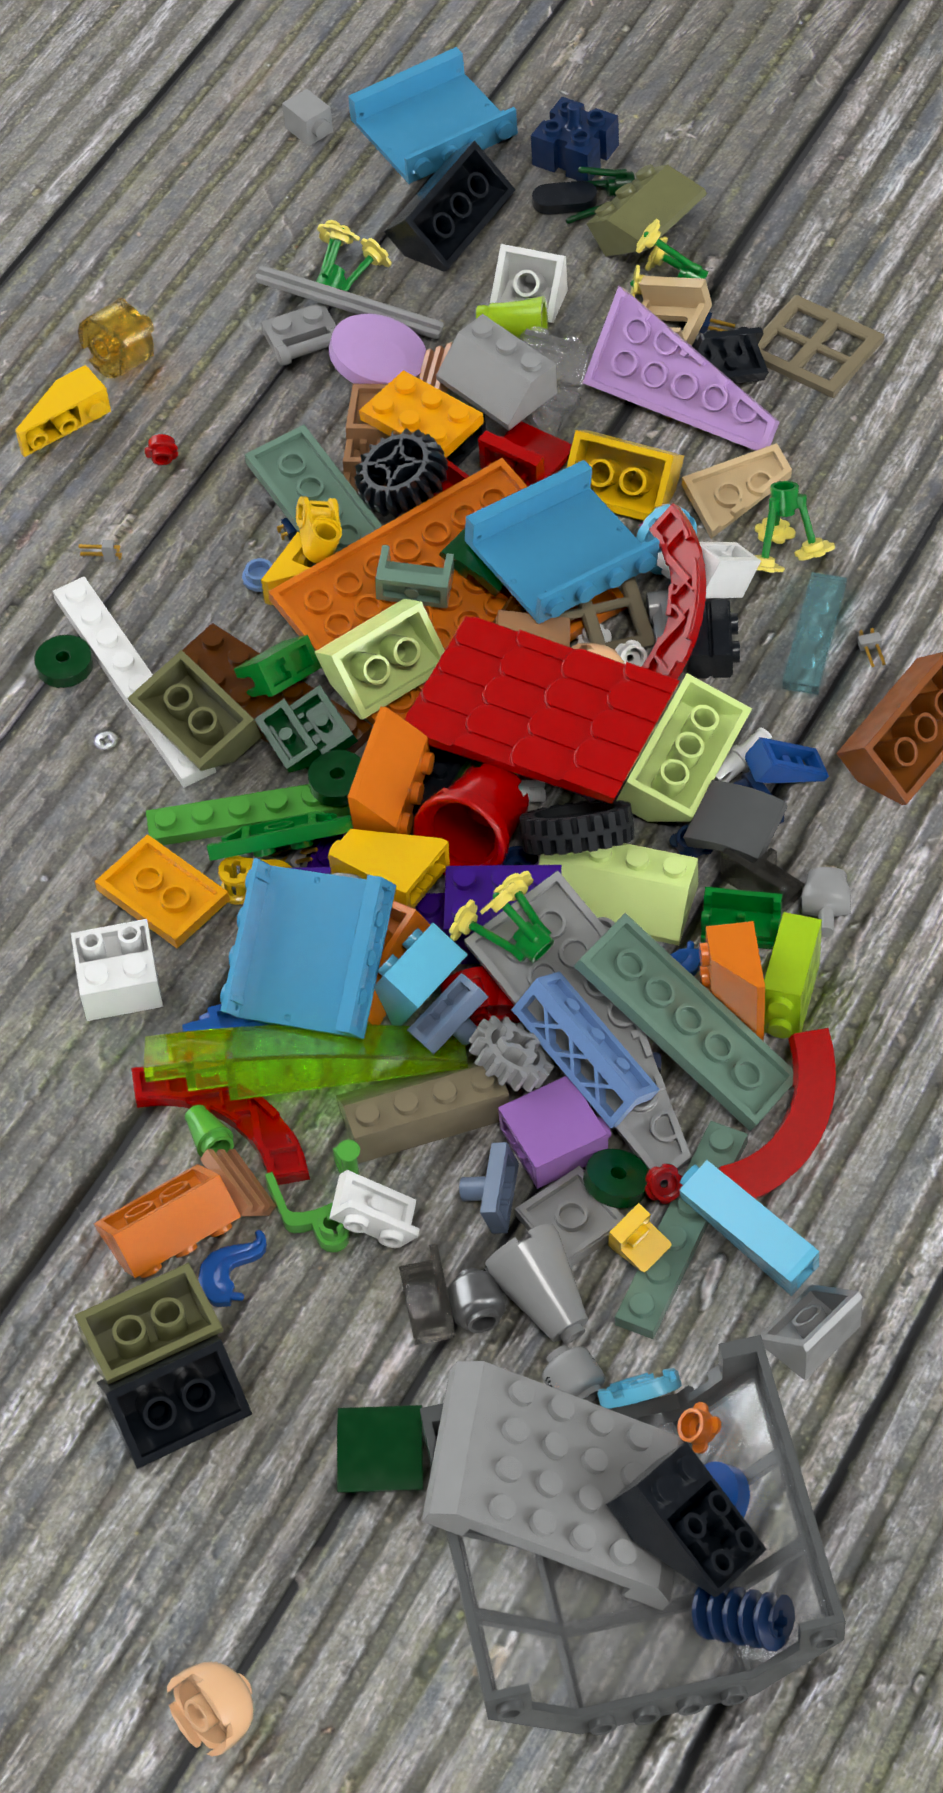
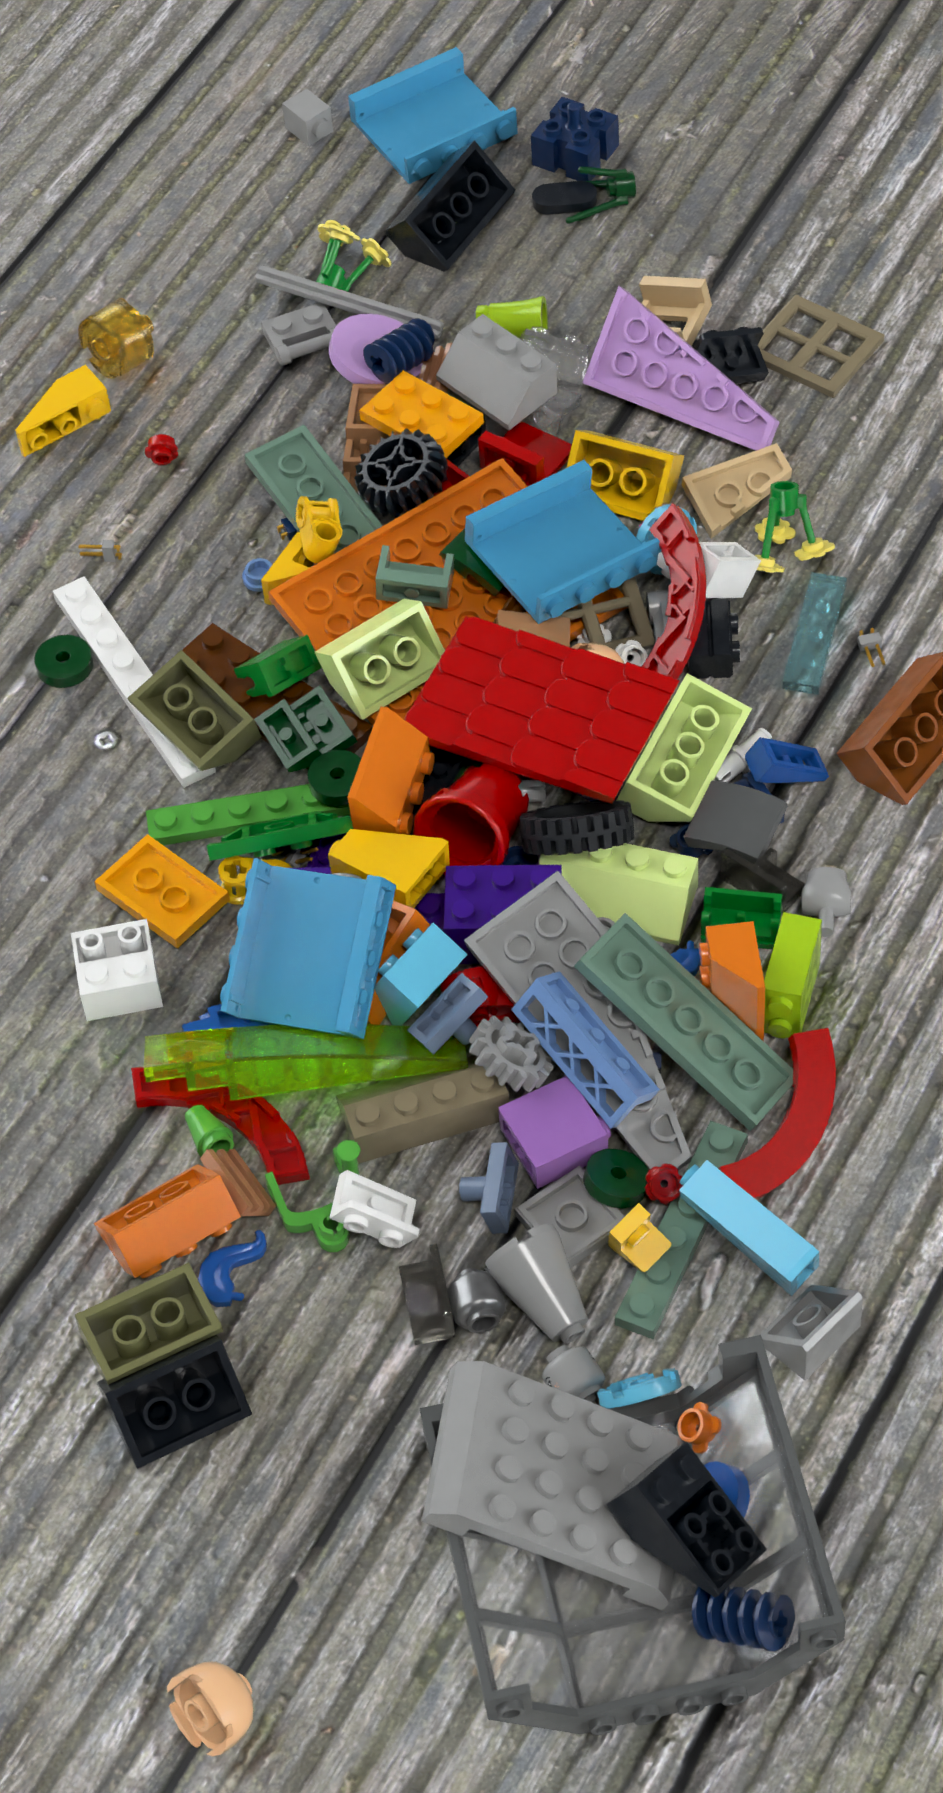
(380, 1449): dark green slope -> none
(400, 349): none -> dark blue piece
(528, 275): white slope -> none
(531, 939): plant -> none
(653, 195): olive slope -> none
(660, 254): plant -> none
(705, 326): piece -> none

